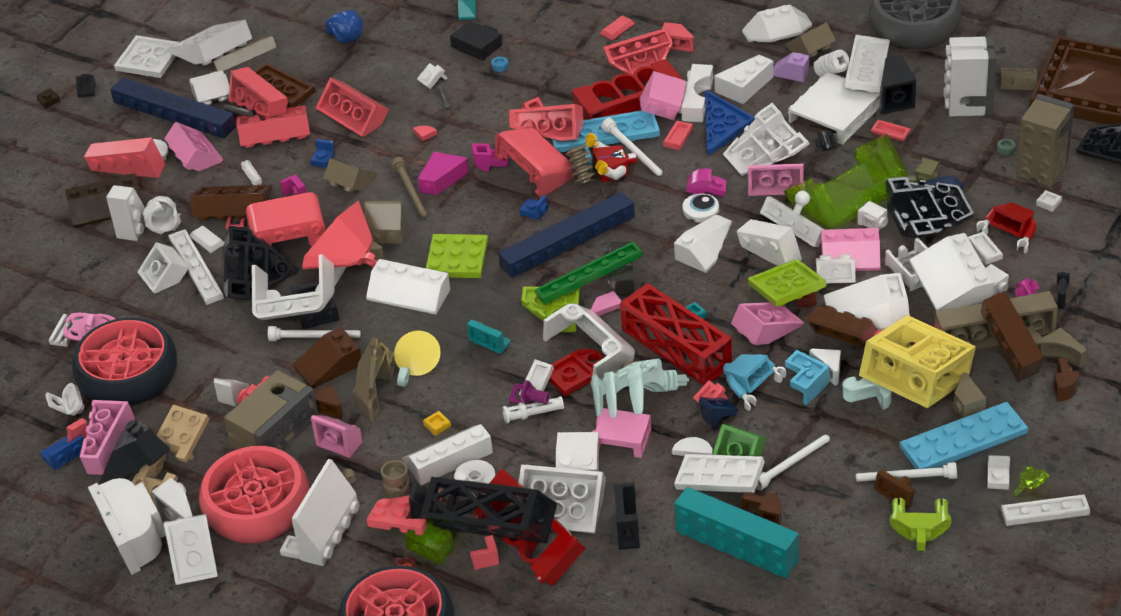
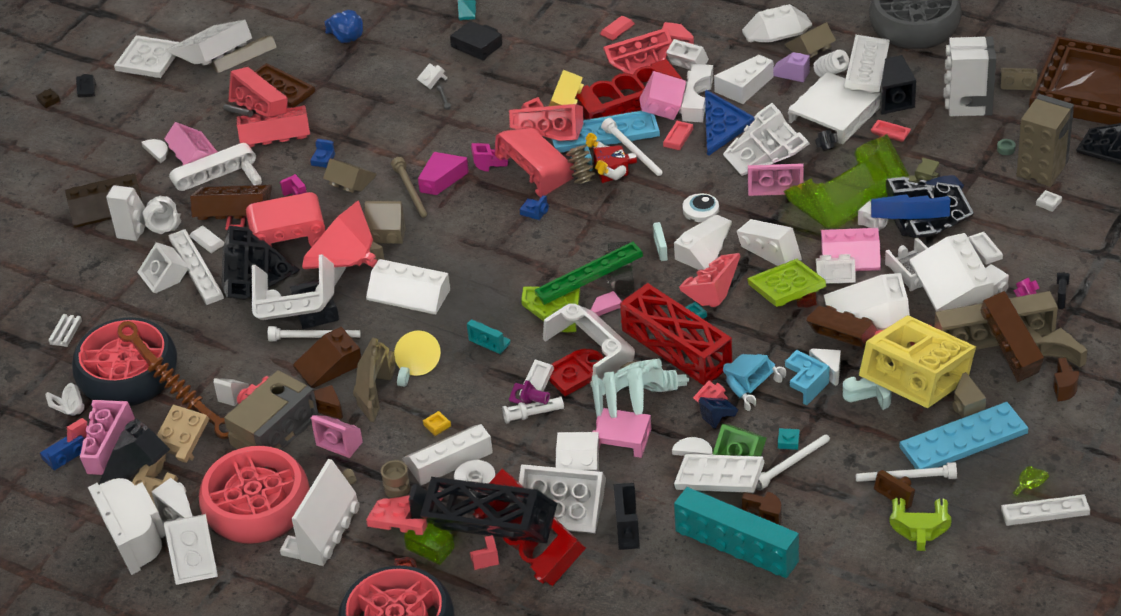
(84, 325): bright pink shield -> none
(126, 157): coral wedge -> none
(161, 370): none -> dark orange piece
(173, 108): dark blue brick -> none
(210, 87): white piece -> none
(211, 166): none -> white beam
(351, 107): coral slope -> none
(424, 132): coral tile -> none
(458, 254): lime plate -> none
(500, 64): dark azure tile -> none
(566, 89): none -> light yellow slope
(566, 234): dark blue brick -> none
(660, 241): none -> light aqua tile
(686, 54): none -> white brick
(702, 181): dark pink brick -> none
(713, 282): none -> coral wedge
(764, 322): bright pink slope -> none
(788, 438): none -> teal plate
(791, 218): white plate -> none
(910, 208): none -> blue slope
(998, 472): white slope -> none
(1012, 219): red torso -> none

